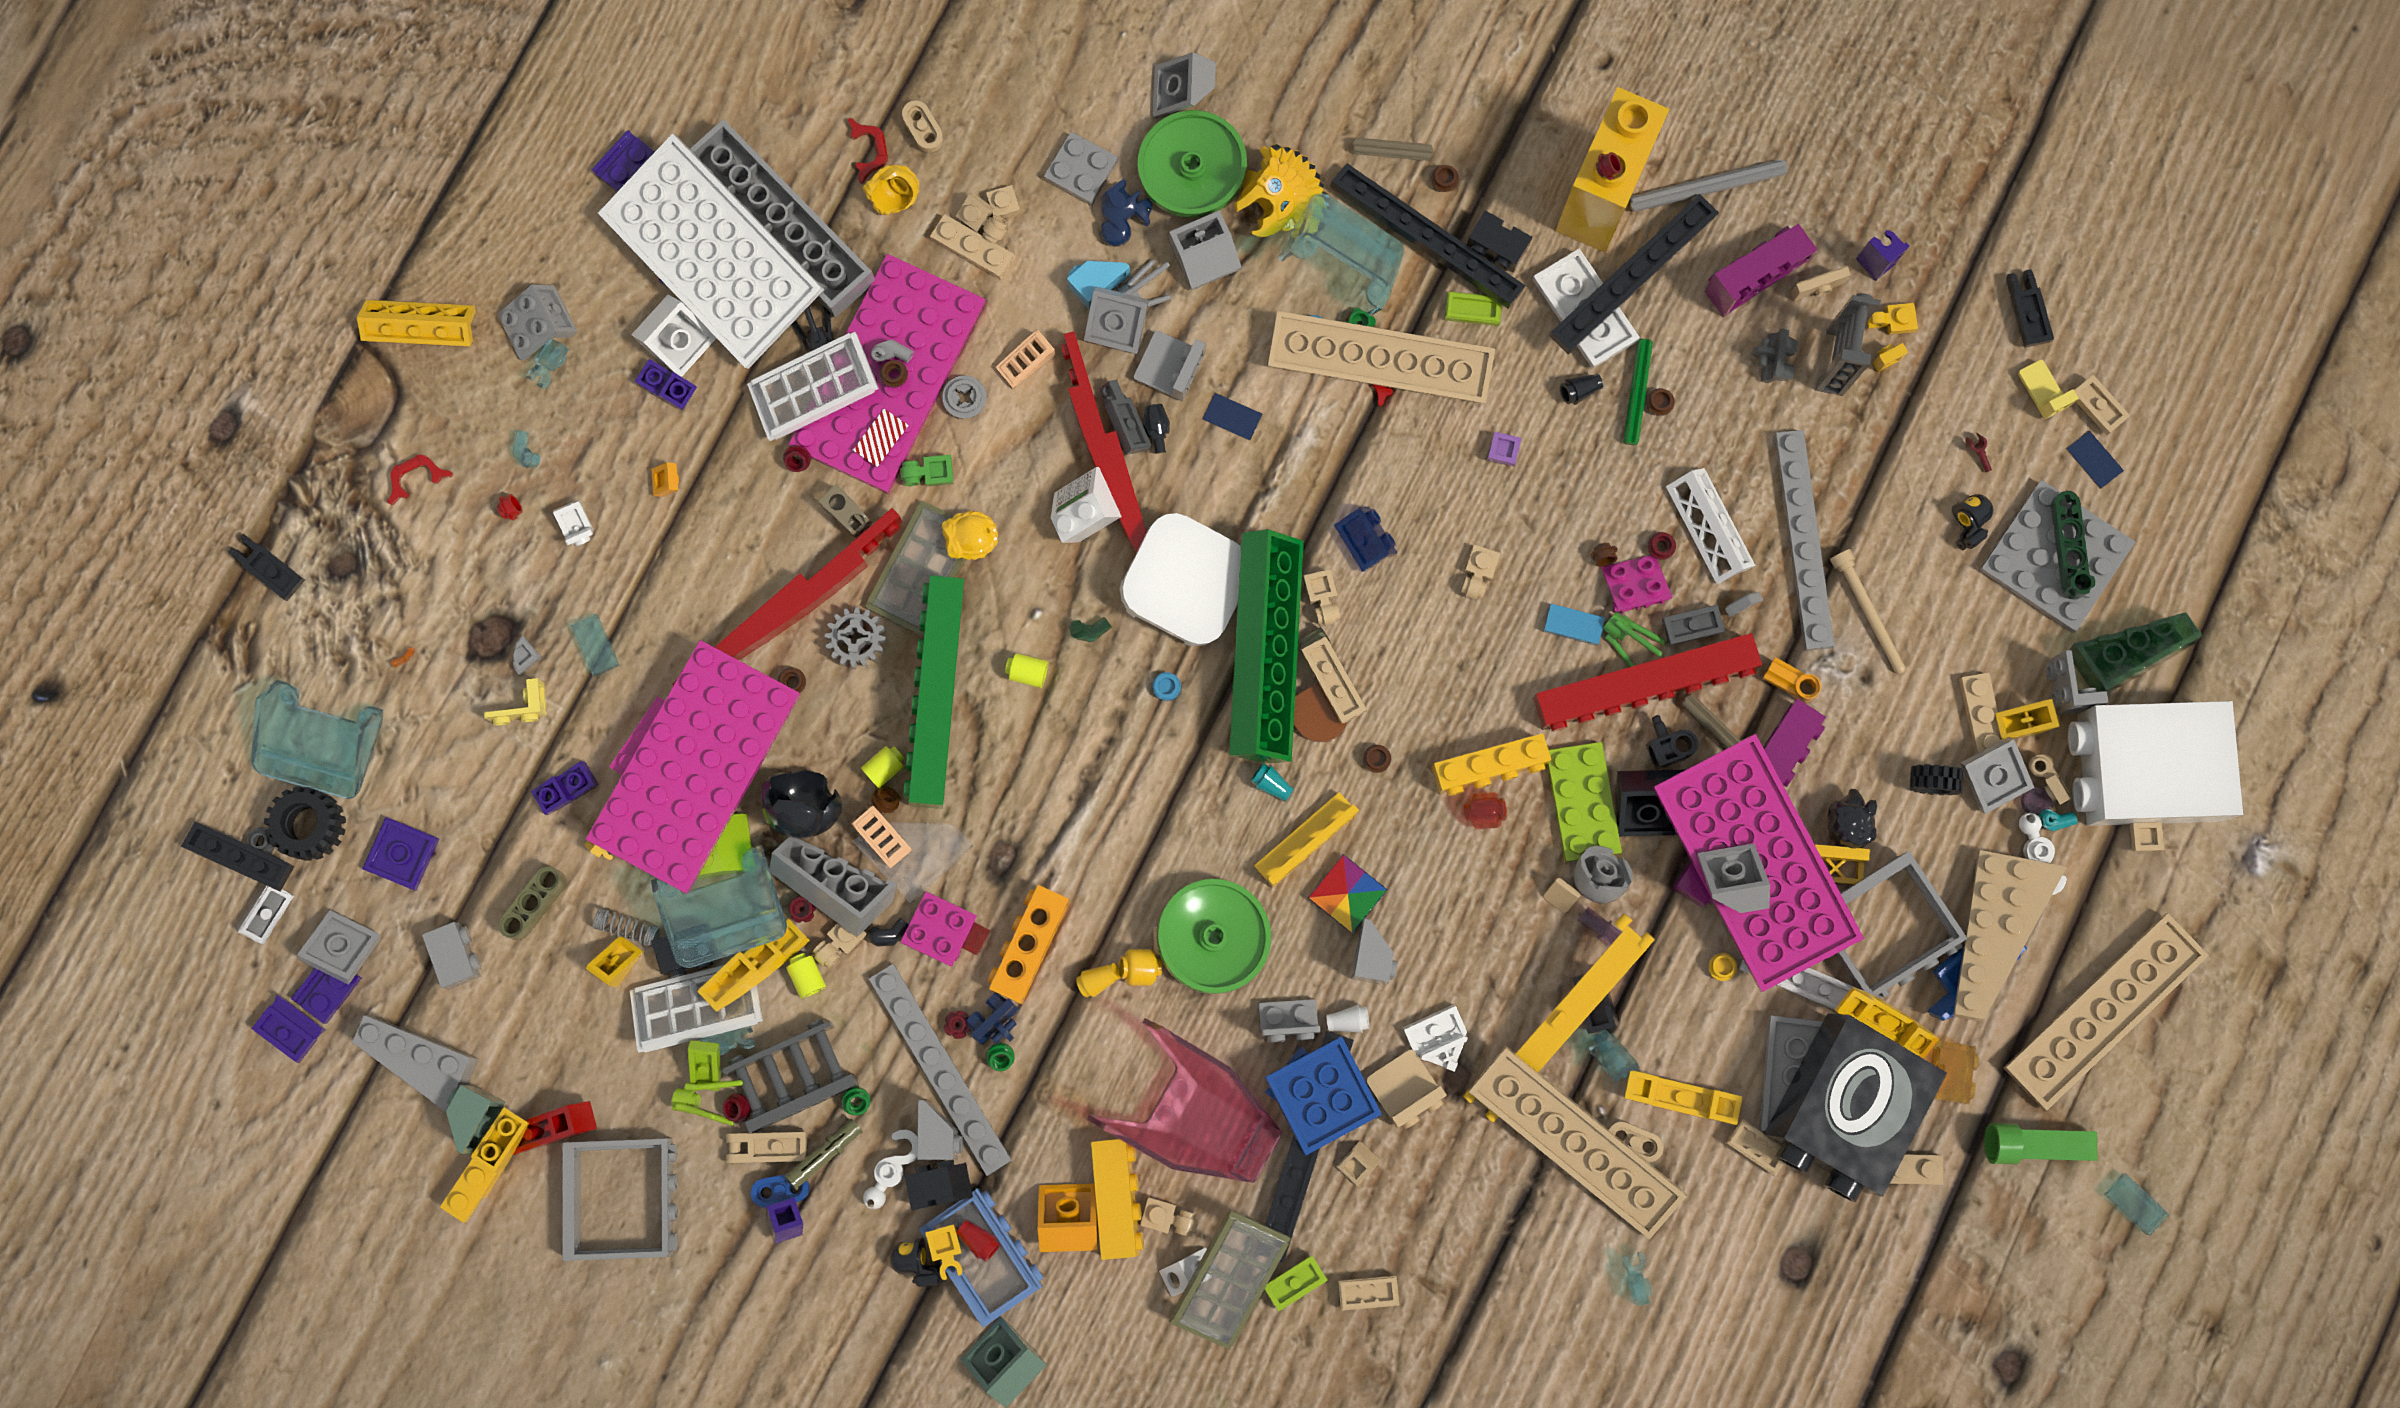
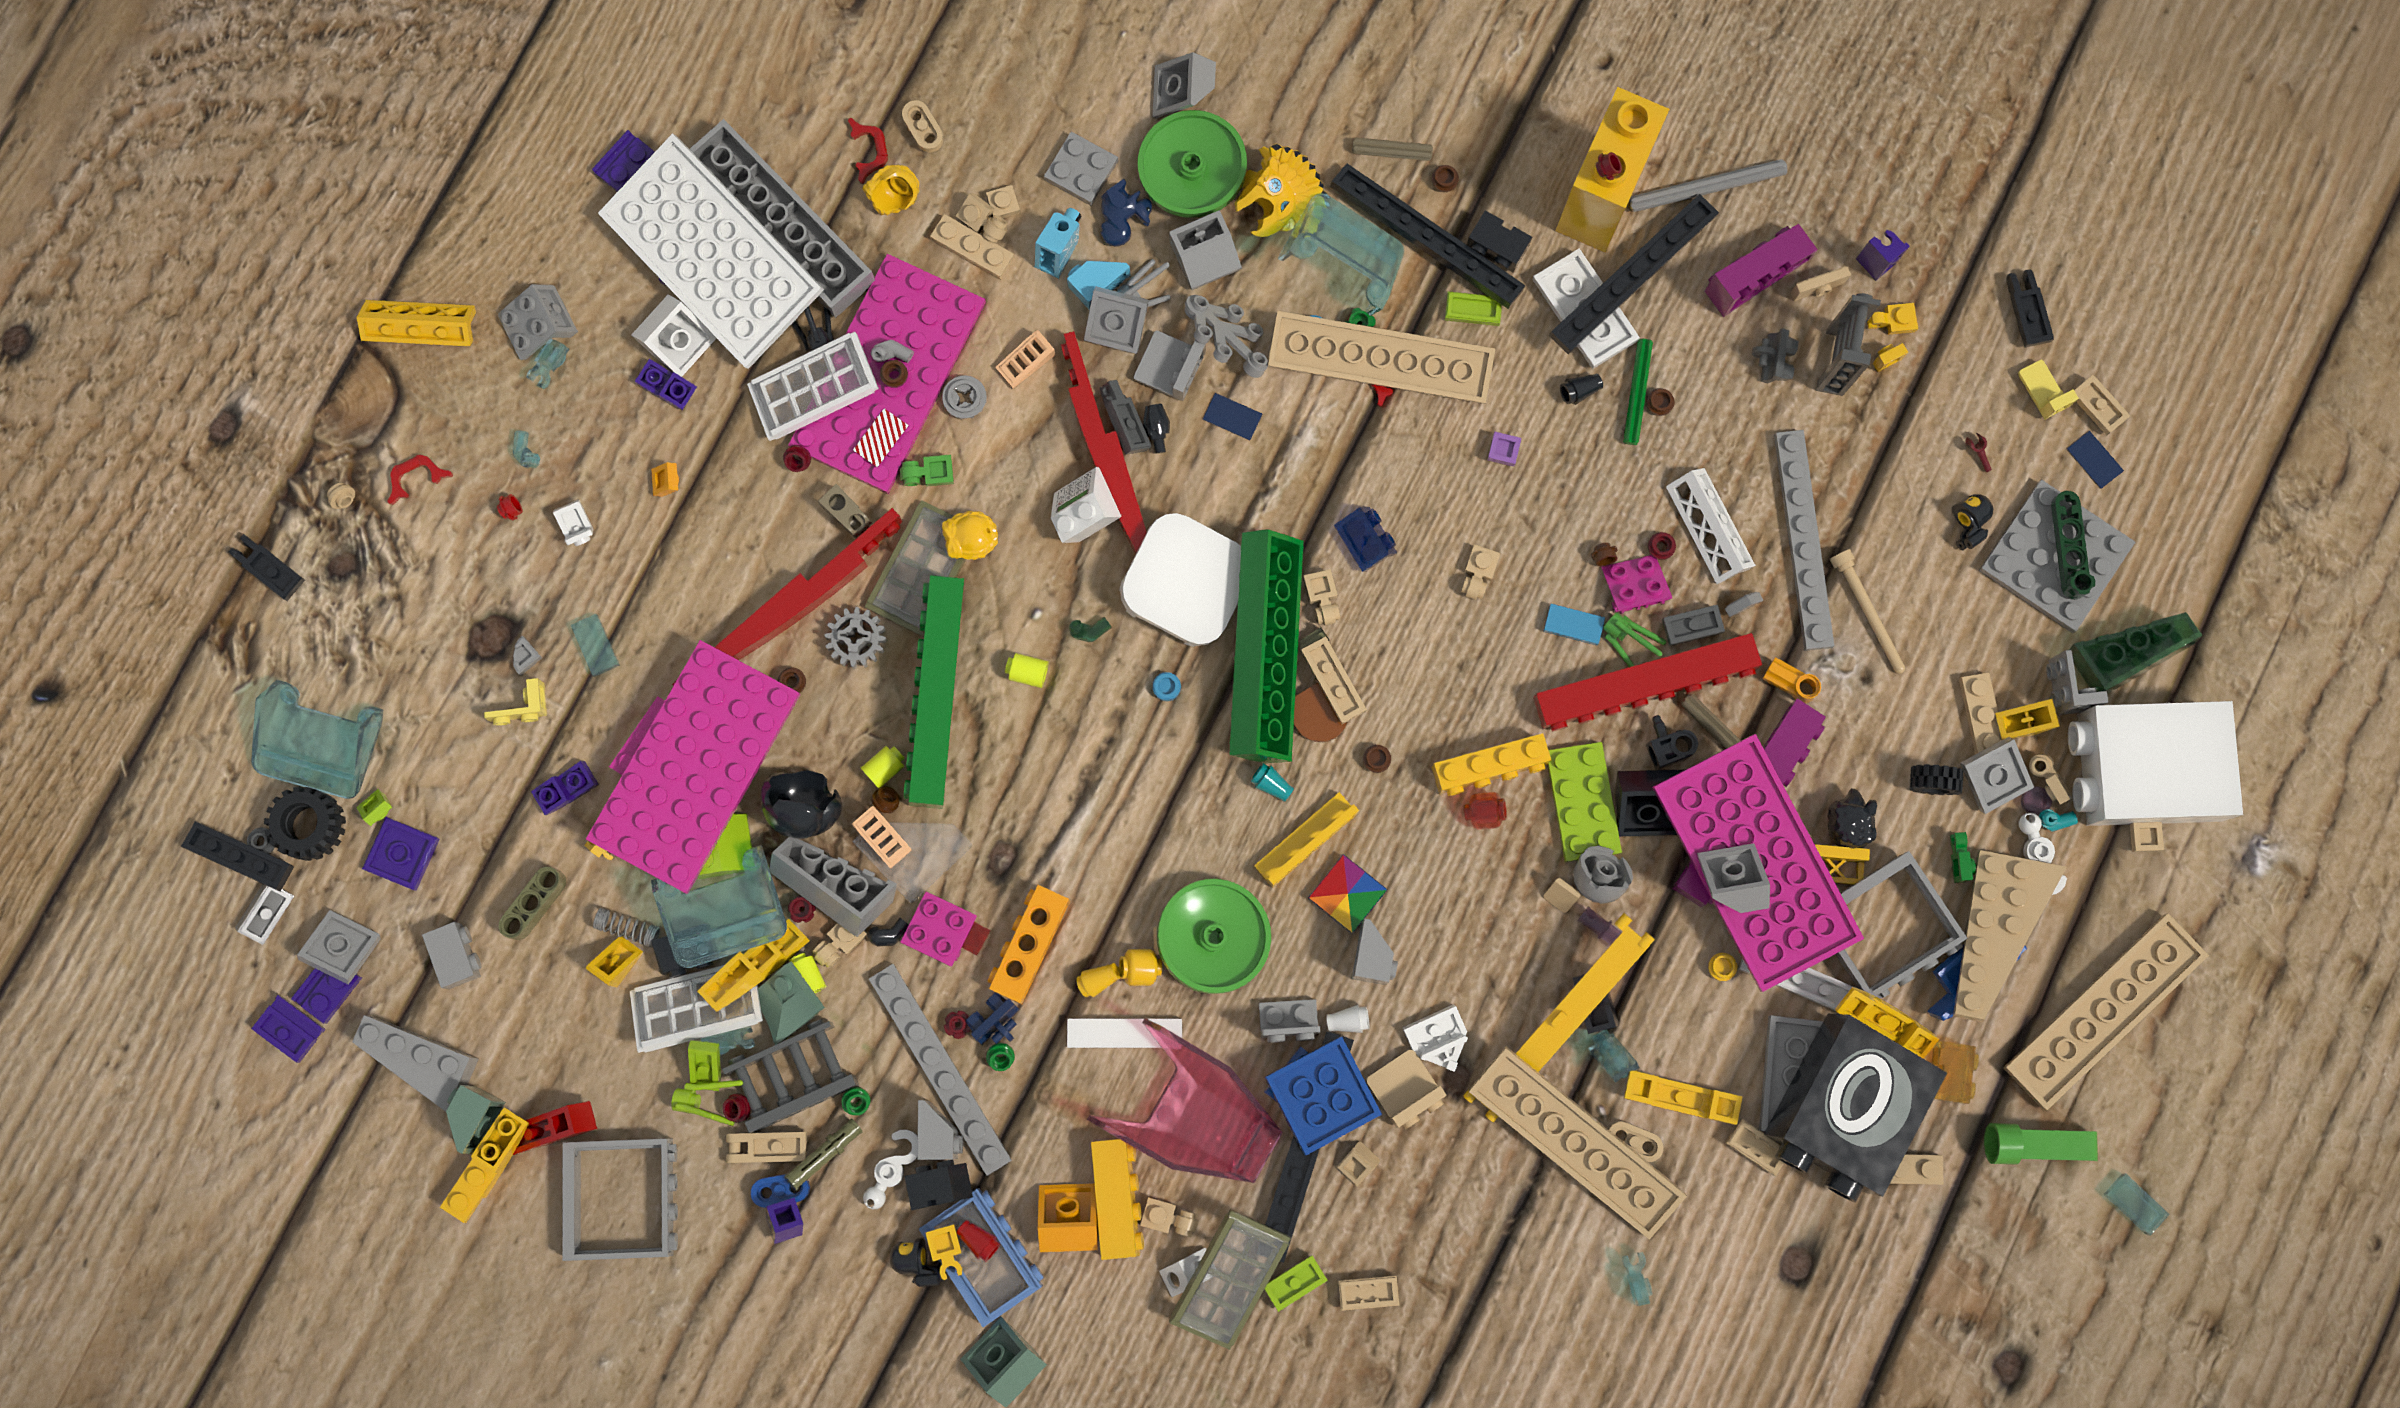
(340, 495): none -> tan plate
(374, 807): none -> lime plate
(410, 652): orange leg -> none
(787, 1002): none -> sand green plate
(1057, 242): none -> medium azure torso
(1116, 1033): none -> white tile
(1201, 311): none -> light grey plant
(1962, 864): none -> green plate

